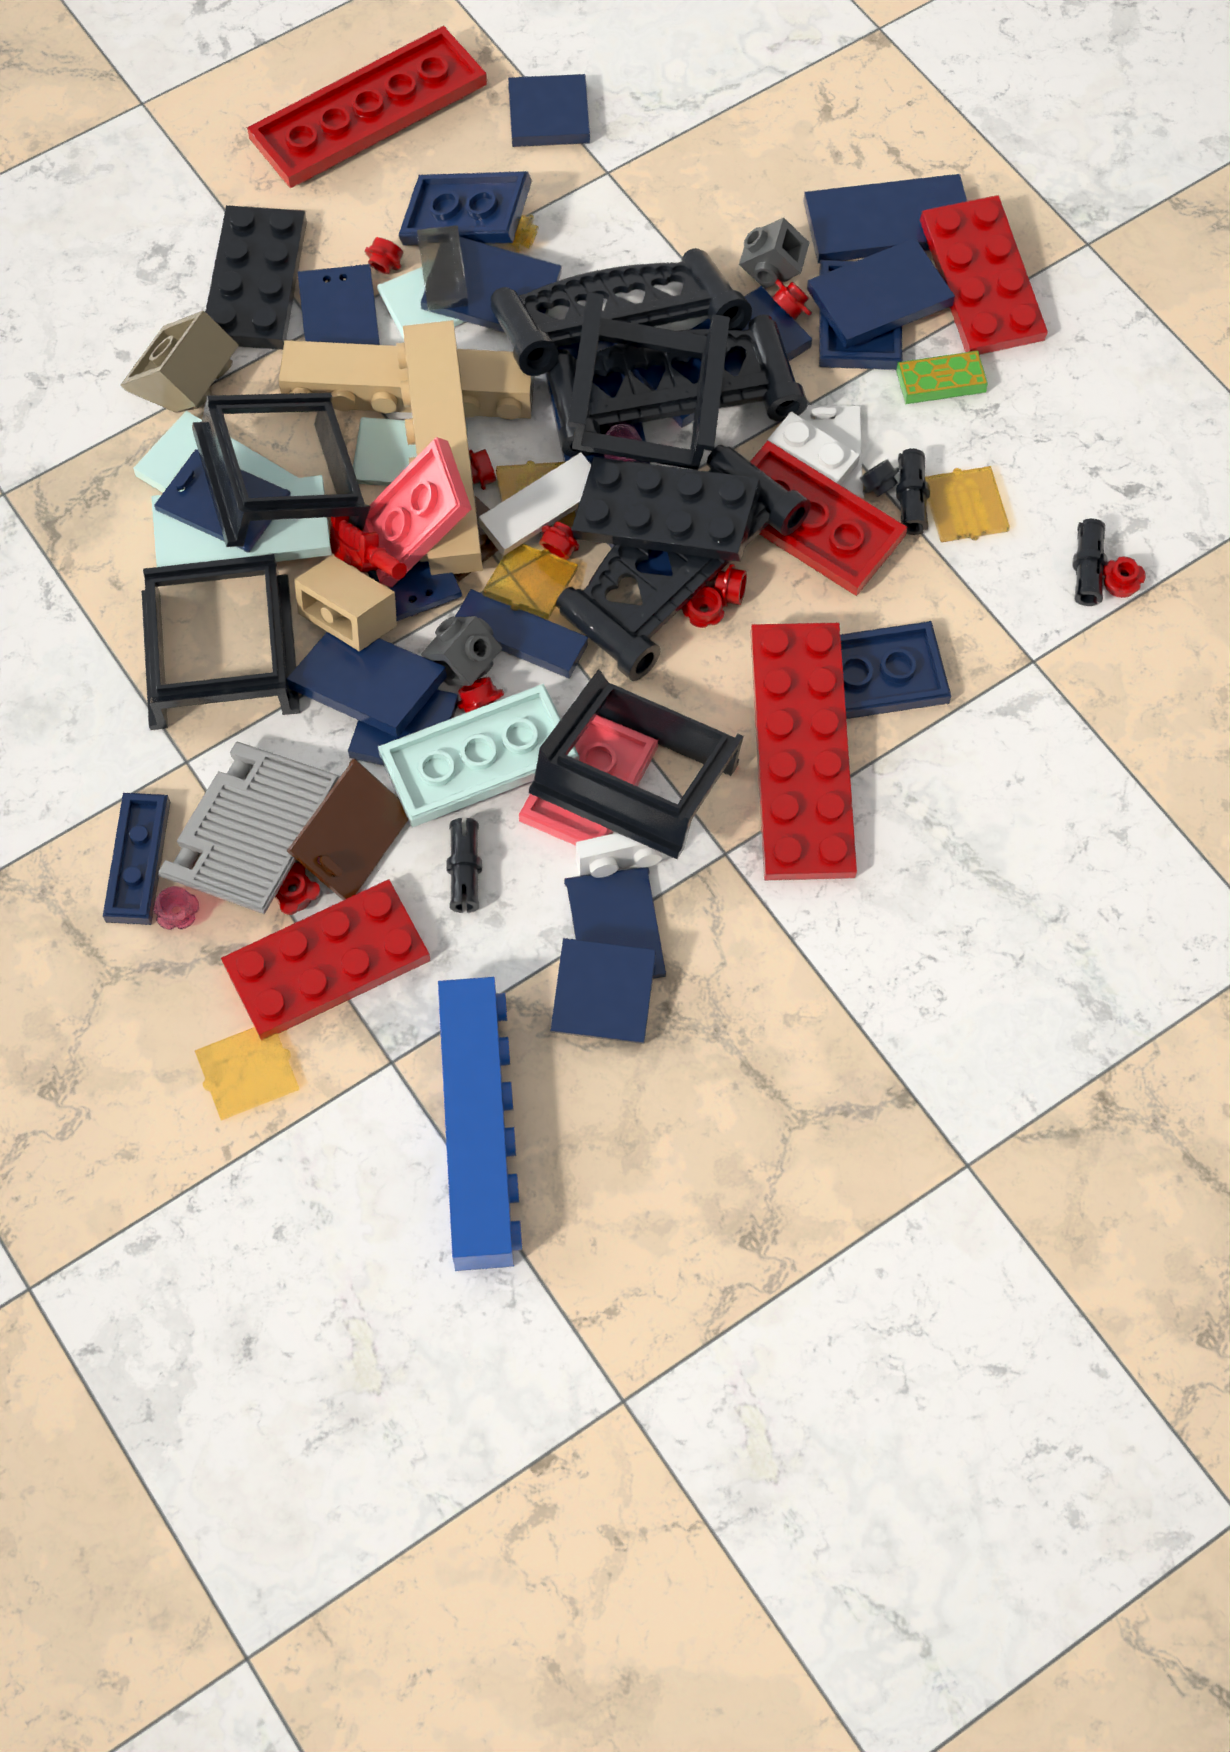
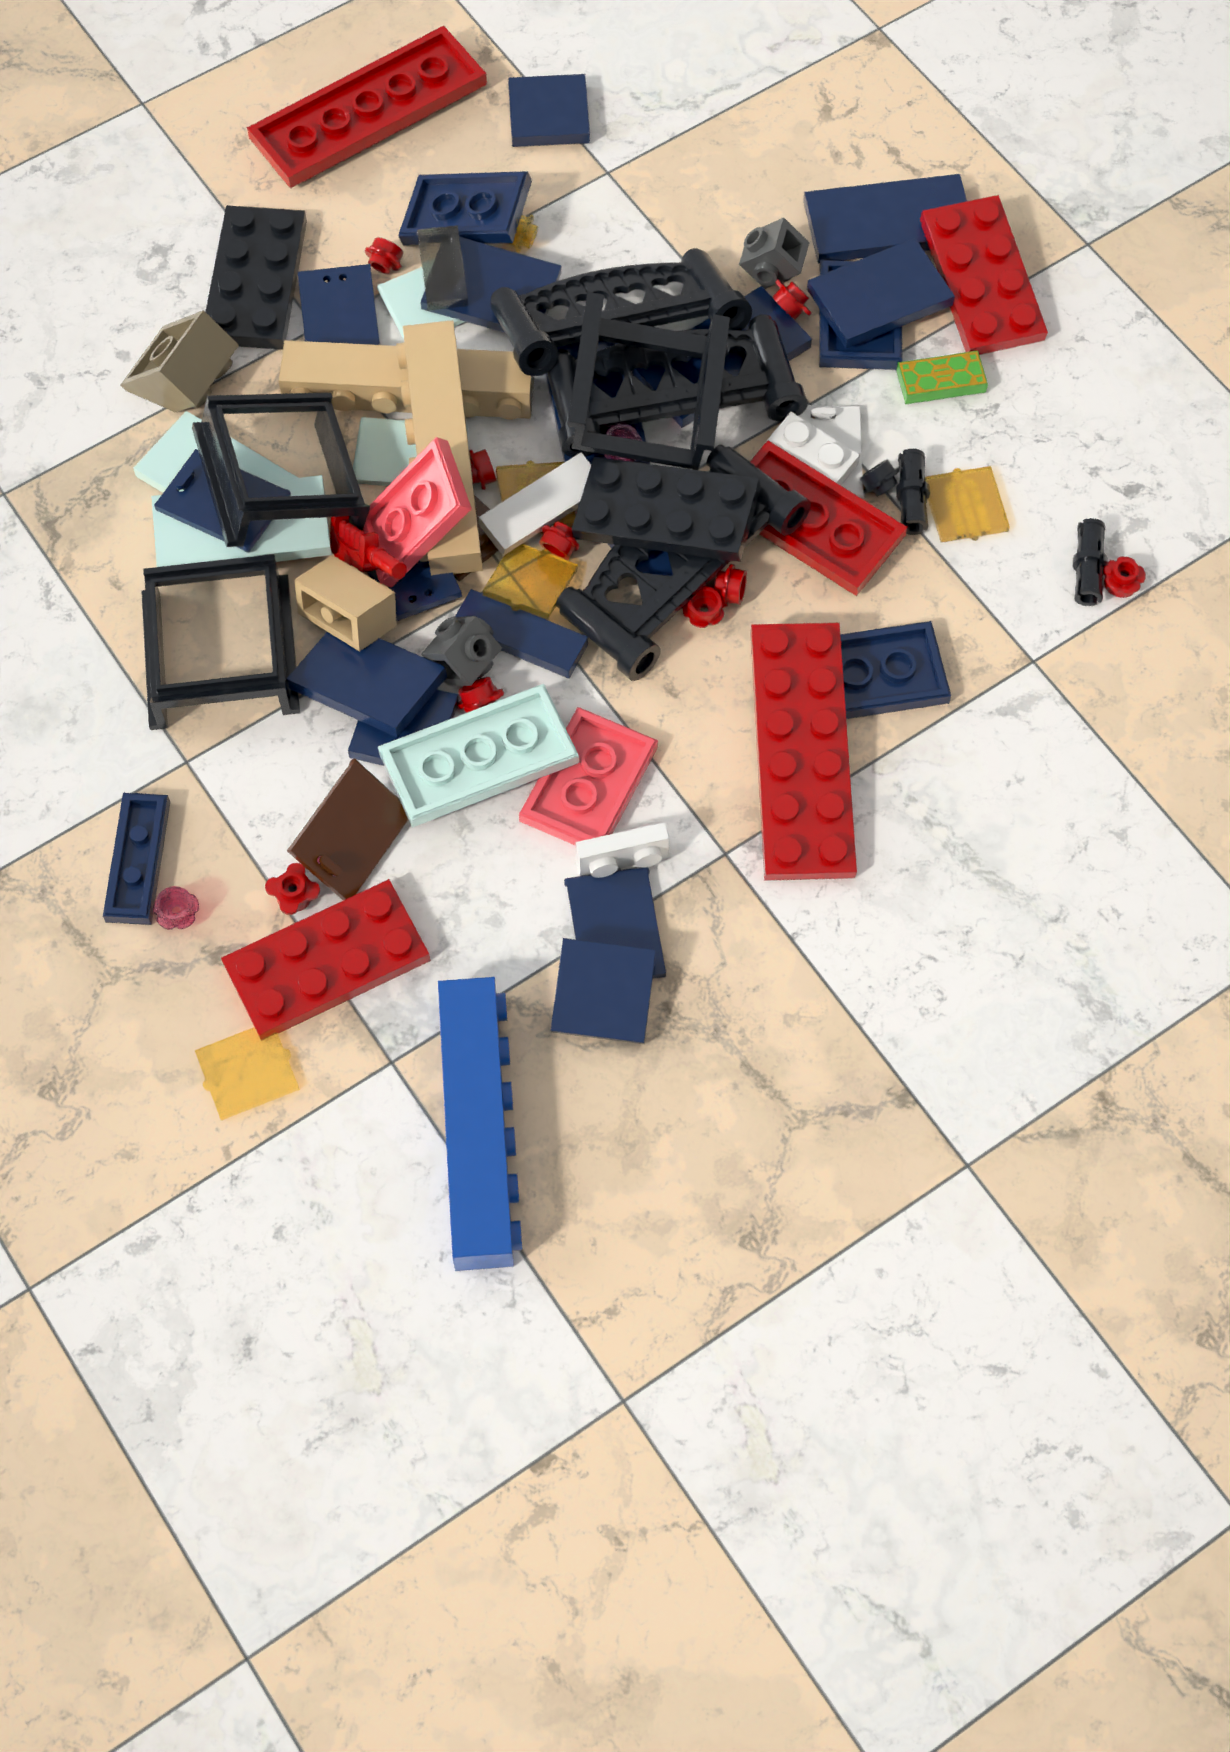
(248, 827): light grey window -> none
(464, 865): black pin -> none
(619, 803): black piece -> none

